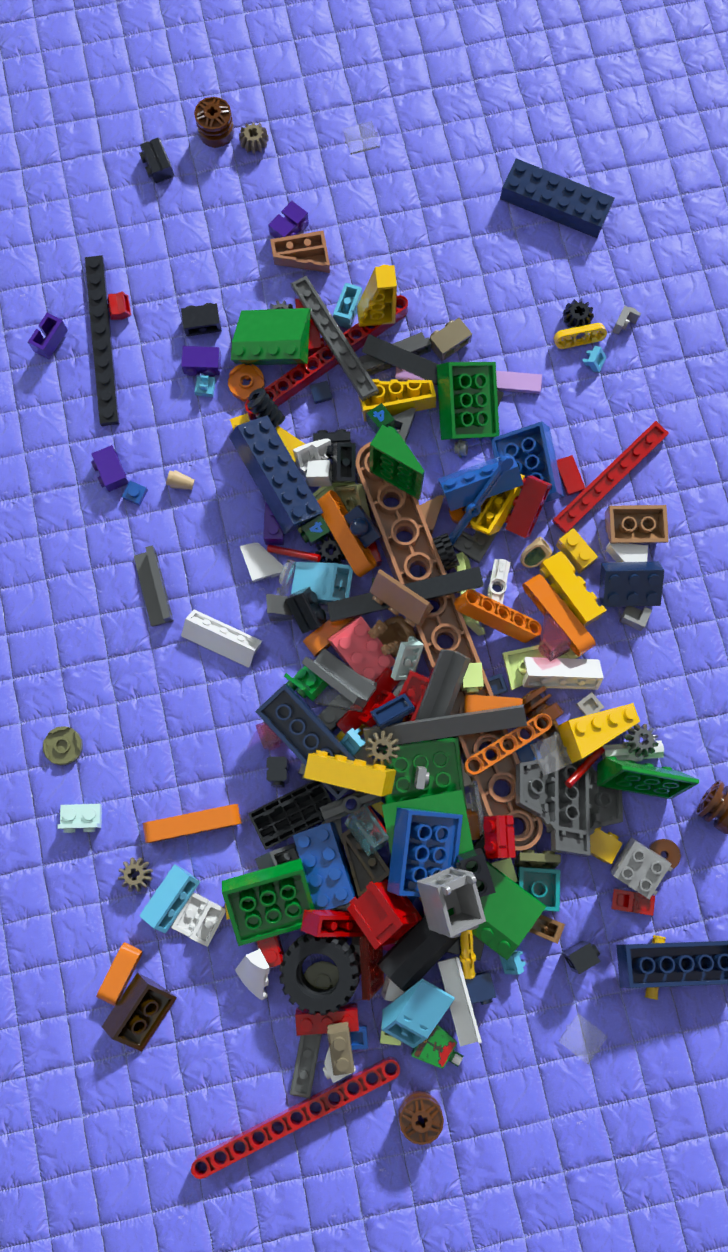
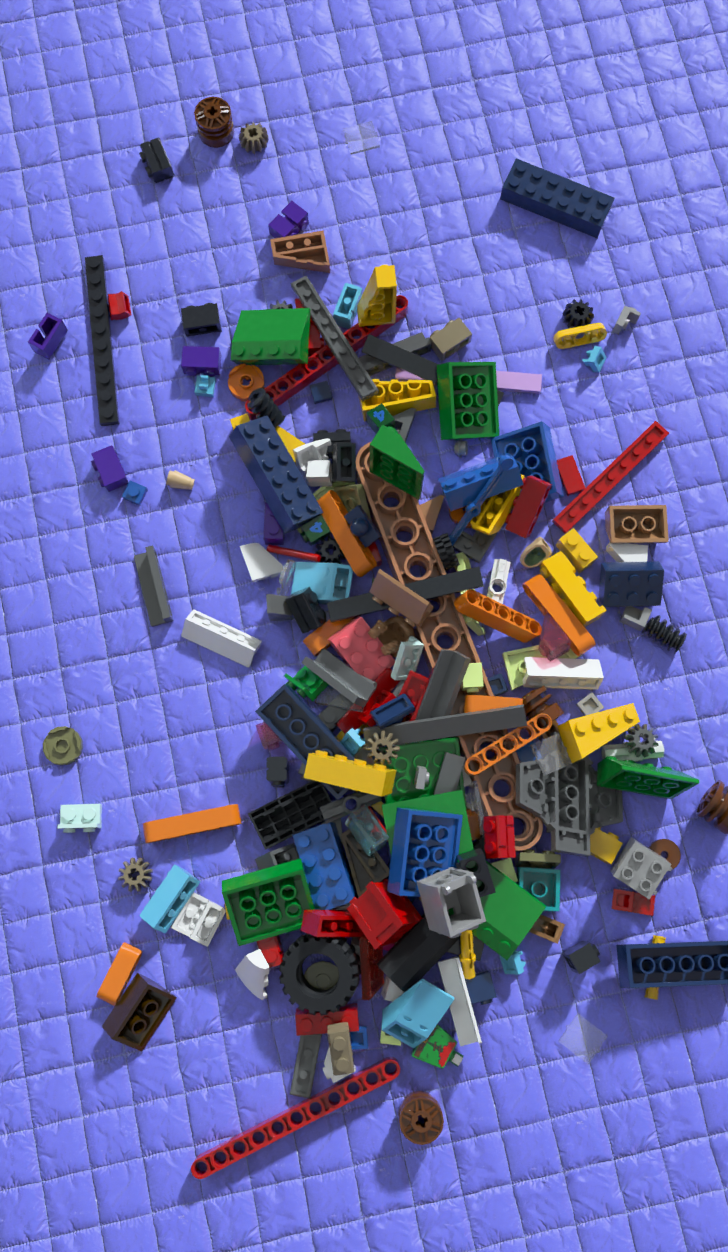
(449, 773): none -> dark grey tile
(584, 767): red bar -> none
(665, 633): none -> black piece

